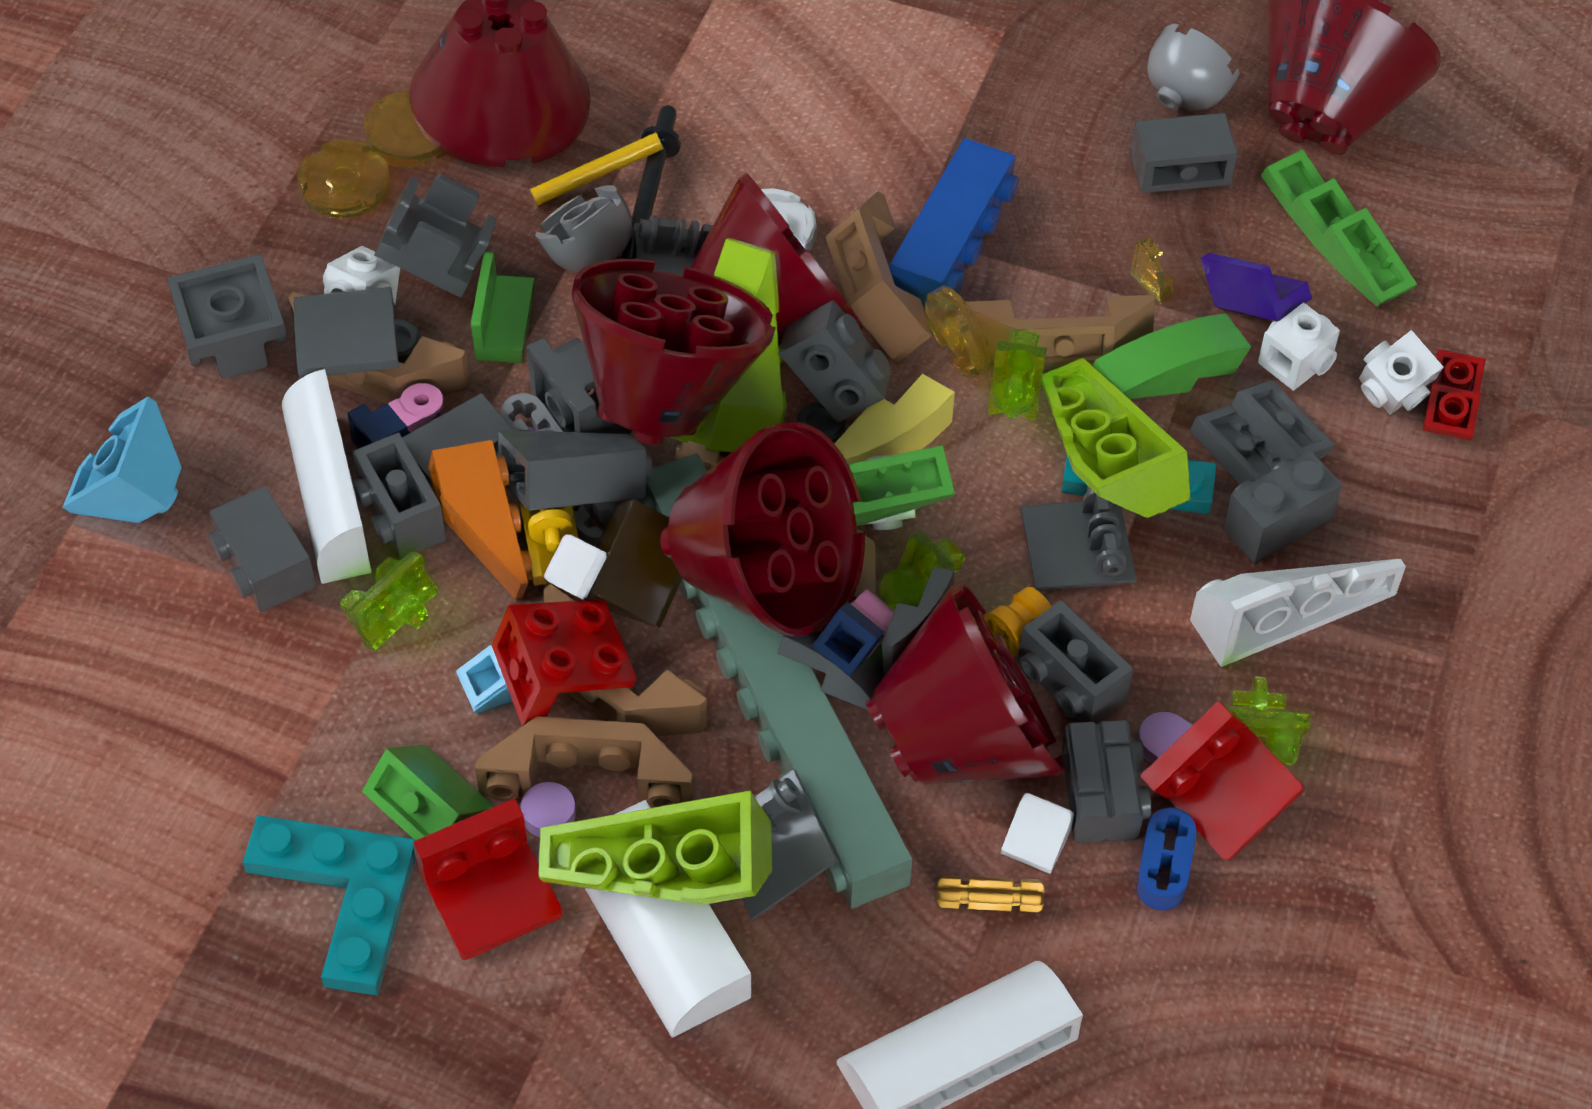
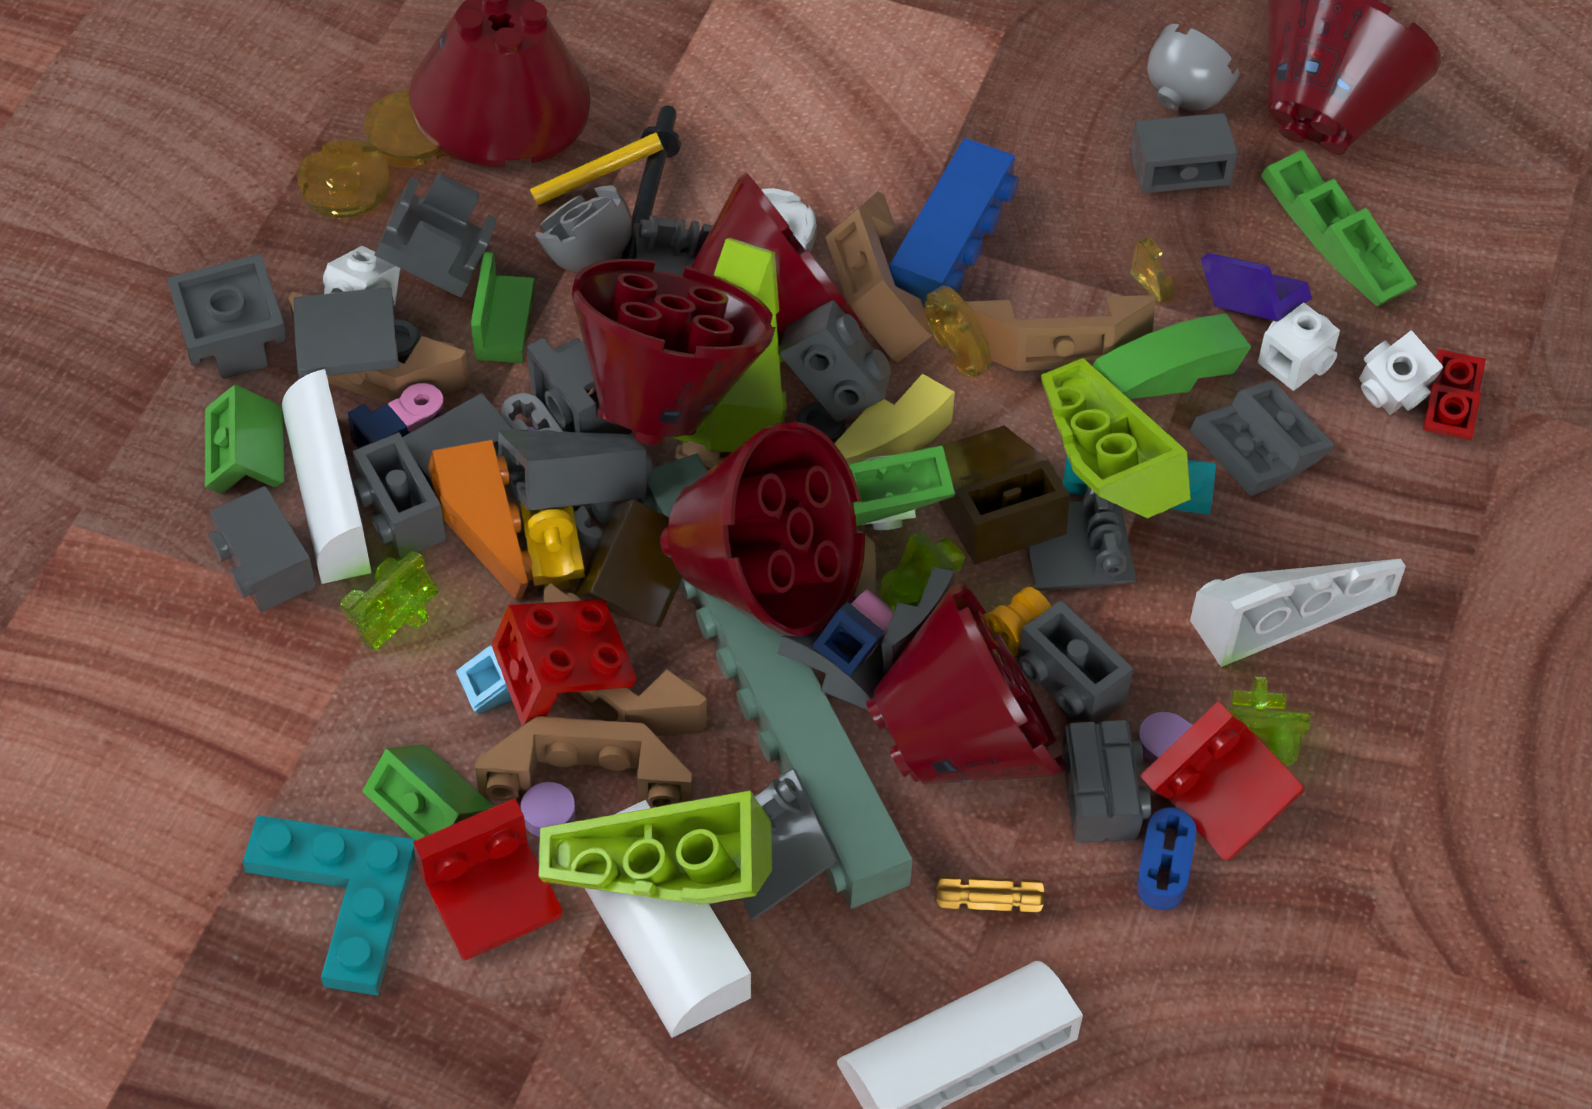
(131, 471): medium azure slope -> none
(243, 440): none -> bright green panel
(575, 566): white slope -> none
(1003, 495): none -> dark brown slope
(1017, 376): clear neon green hips -> none
(1038, 833): white slope -> none
(1282, 506): dark grey brick -> none

